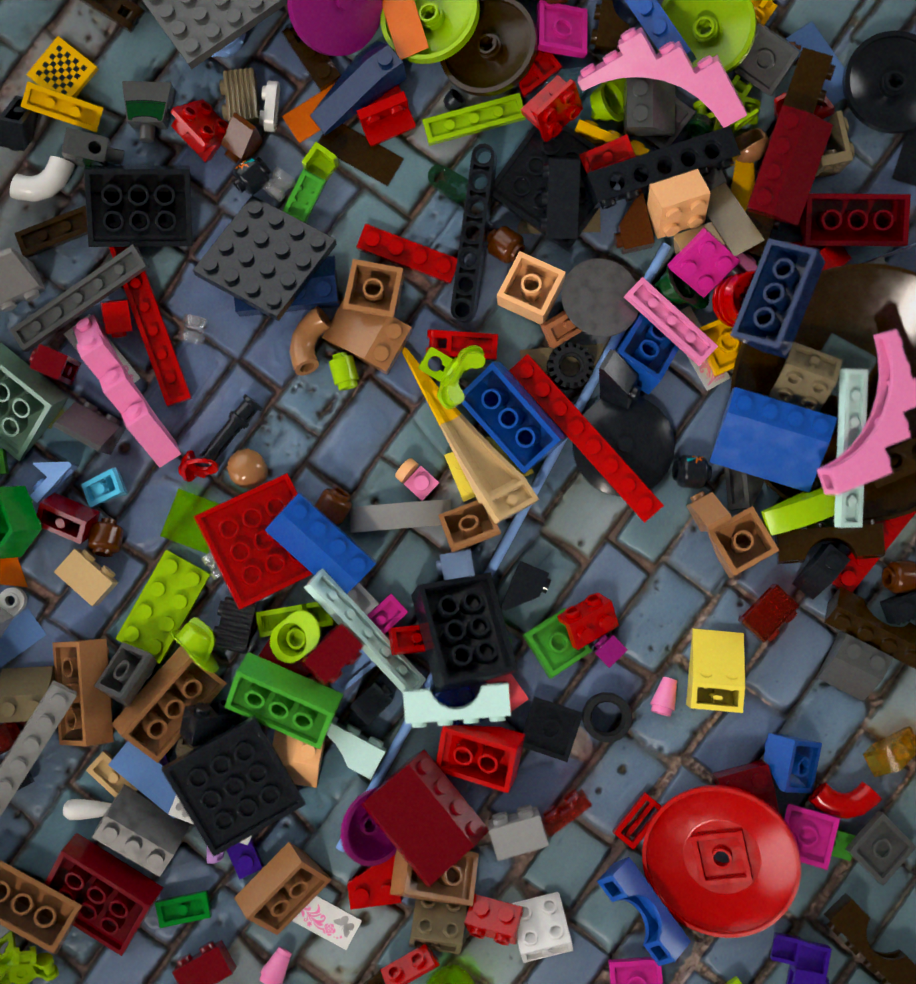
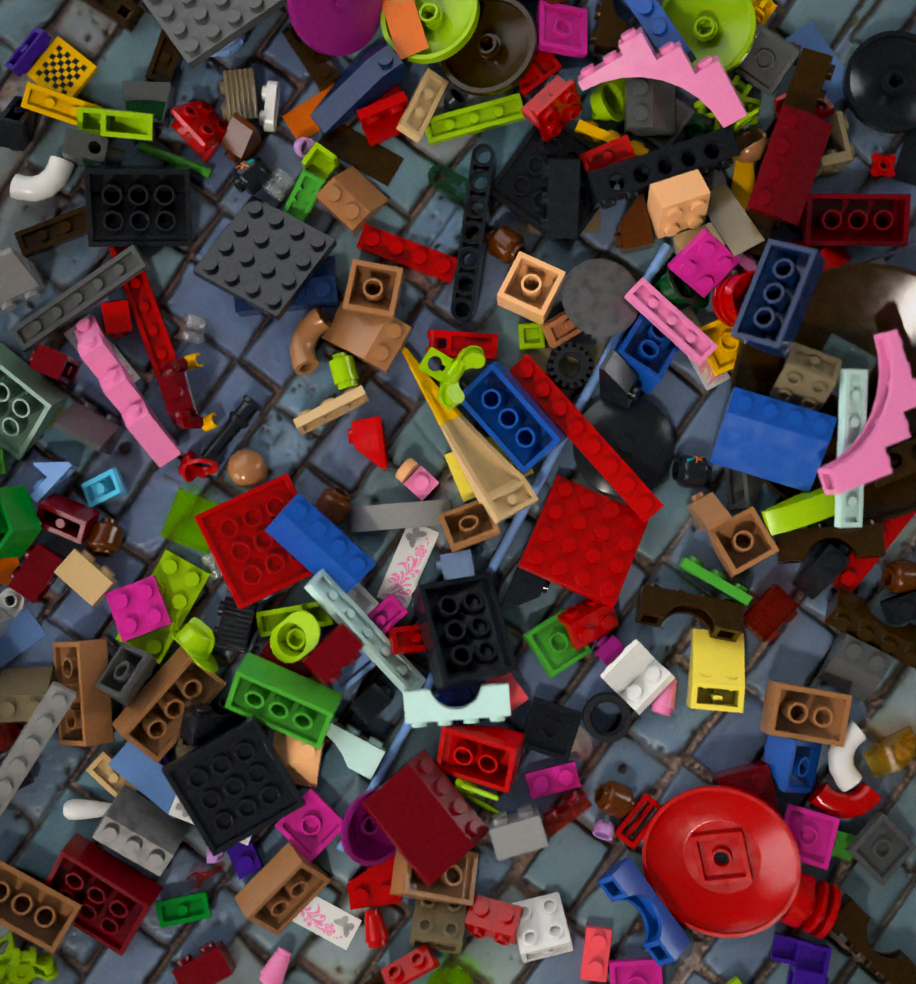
(23, 57): none -> dark purple plate
(36, 573): none -> dark red brick
(115, 123): none -> lime slope
(138, 608): none -> dark pink plate
(164, 61): none -> dark brown plate
(175, 159): none -> bright green bar
(179, 396): none -> dark red torso
(203, 876): none -> clear red hand
(301, 148): none -> lavender hinge
(311, 826): none -> dark pink plate
(331, 409): none -> tan plate
(351, 199): none -> medium nougat slope
(370, 440): none -> red slope
(375, 929): none -> red cone
(408, 564): none -> white sticker
(422, 105): none -> tan plate
(468, 789): none -> lime plant
(530, 336): none -> lime tile
(552, 779): none -> dark pink plate
(583, 542): none -> red plate
(595, 953): none -> coral plate
(603, 830): none -> lavender hinge
(614, 799): none -> reddish brown head
(637, 676): none -> white bracket
(715, 580): none -> bright green plate
(719, 616): none -> dark brown arch
(805, 713): none -> medium nougat slope
(813, 906): none -> red wheel
(842, 758): none -> white cylinder
(877, 170): none -> red plate

